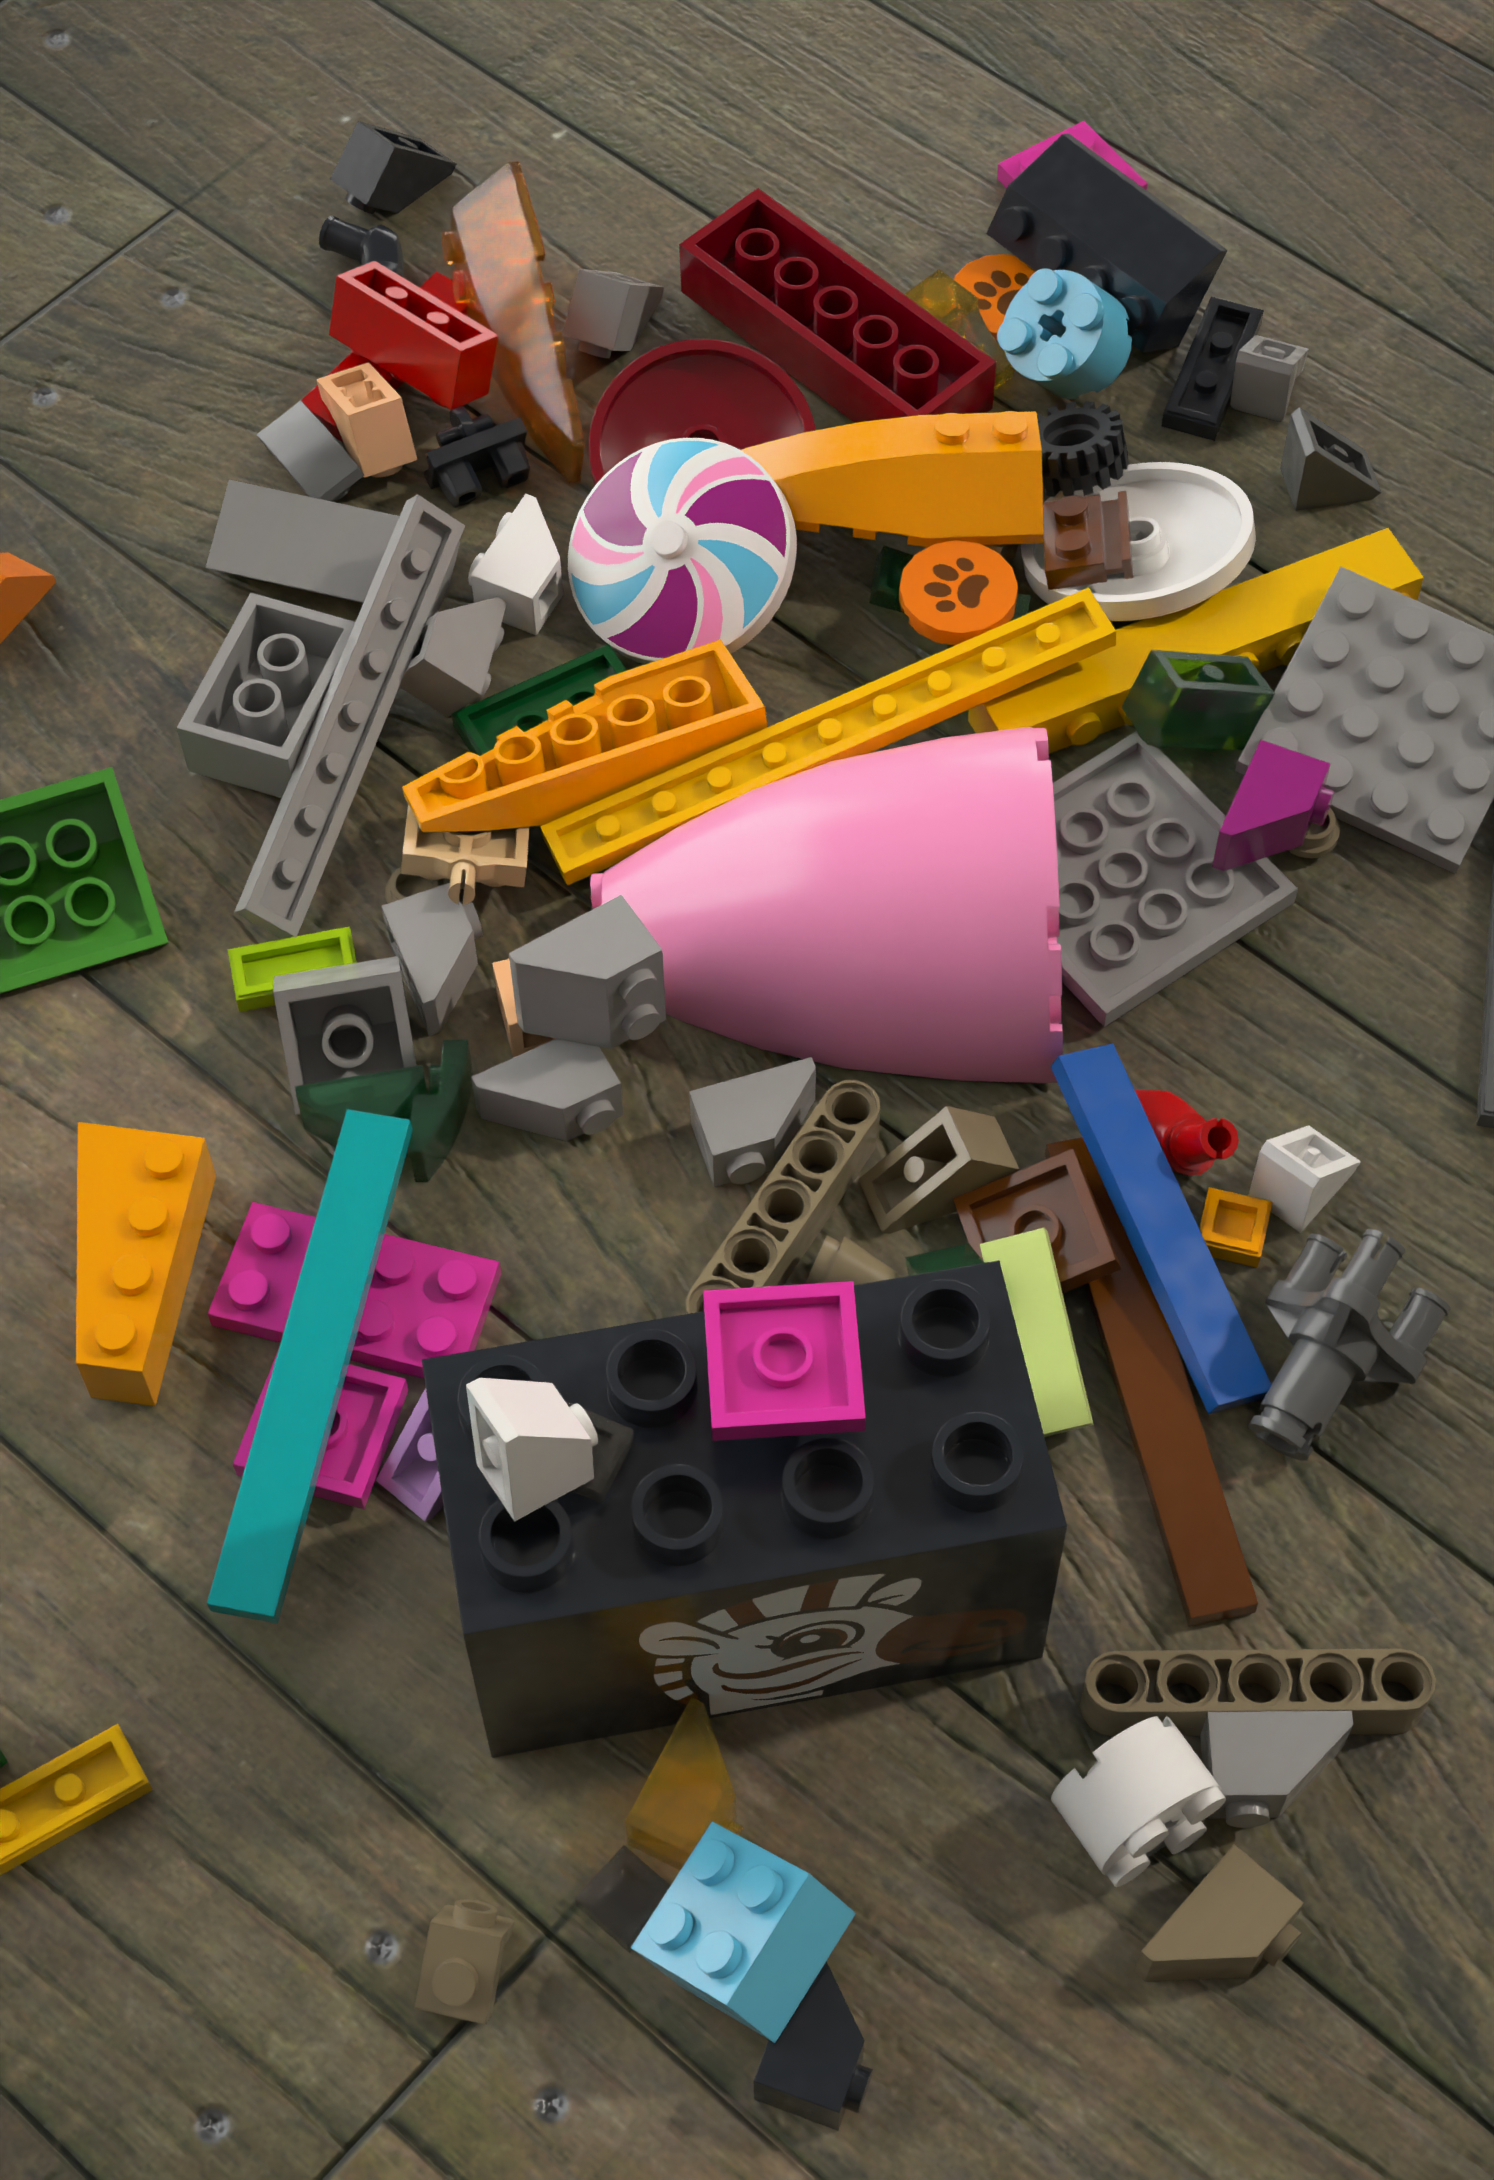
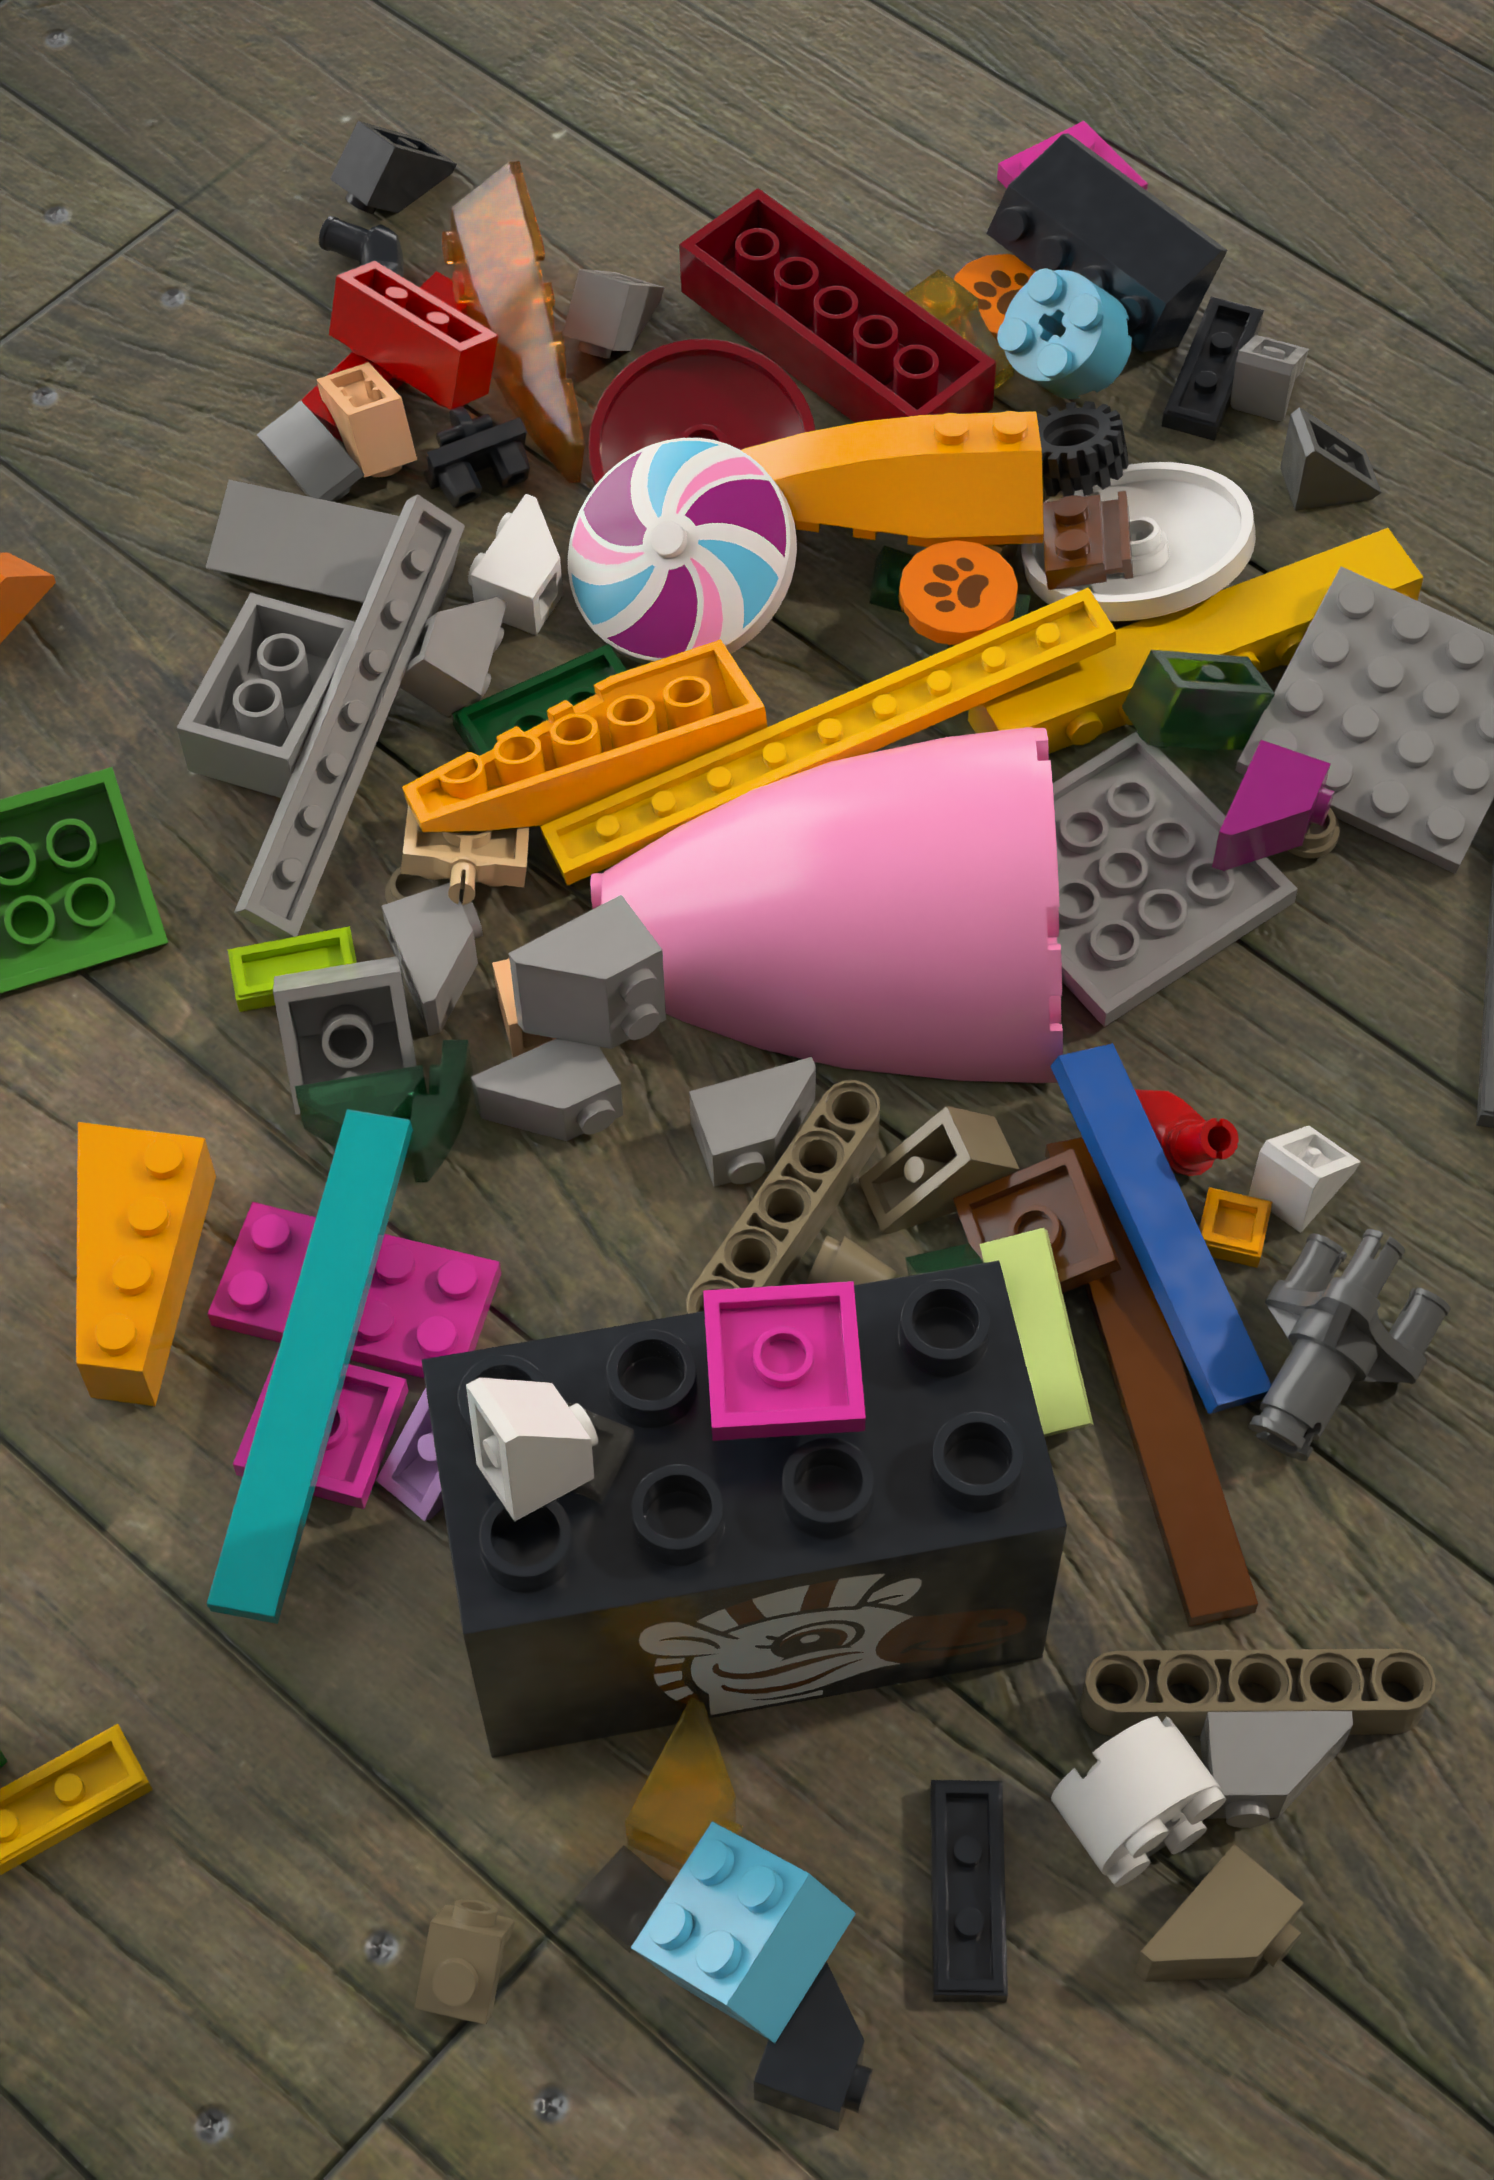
(968, 1891): none -> black tile

